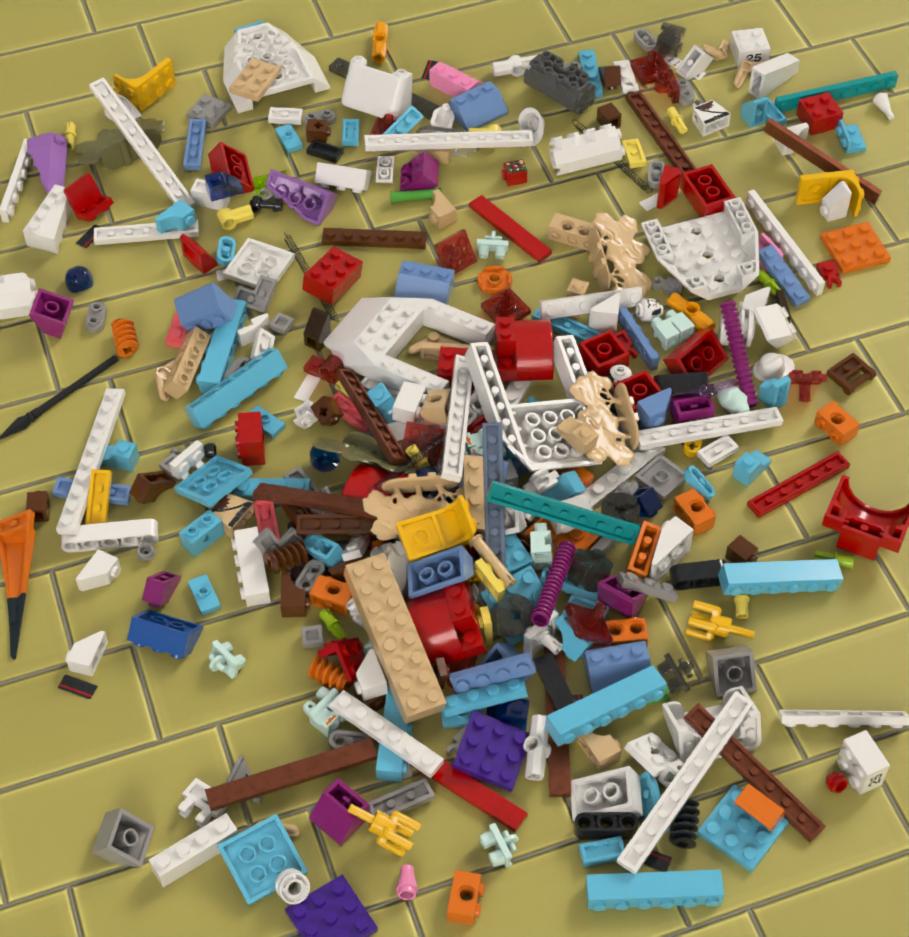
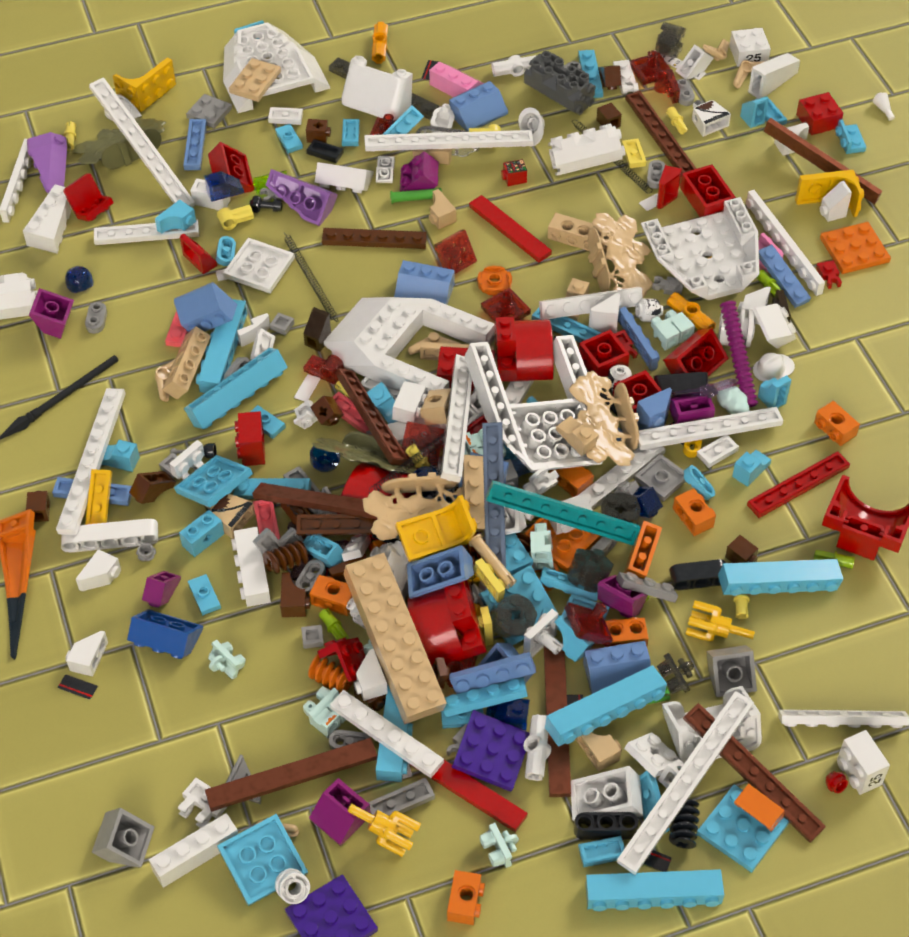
(87, 238): black sticker -> none
(124, 337): orange piece -> none
(259, 297): light grey plate -> none
(321, 115): light grey plate -> none
(332, 275): red brick -> none
(406, 884): bright pink cone -> none
(492, 243): light aqua hips -> none
(553, 584): magenta piece -> none
(553, 681): black tile -> none
(568, 486): medium azure slope -> none
(645, 39): light grey plate -> none
(671, 548): white slope -> none
(805, 382): clear red plate -> none
(840, 90): teal plate -> none
(847, 369): reddish brown plate -> none

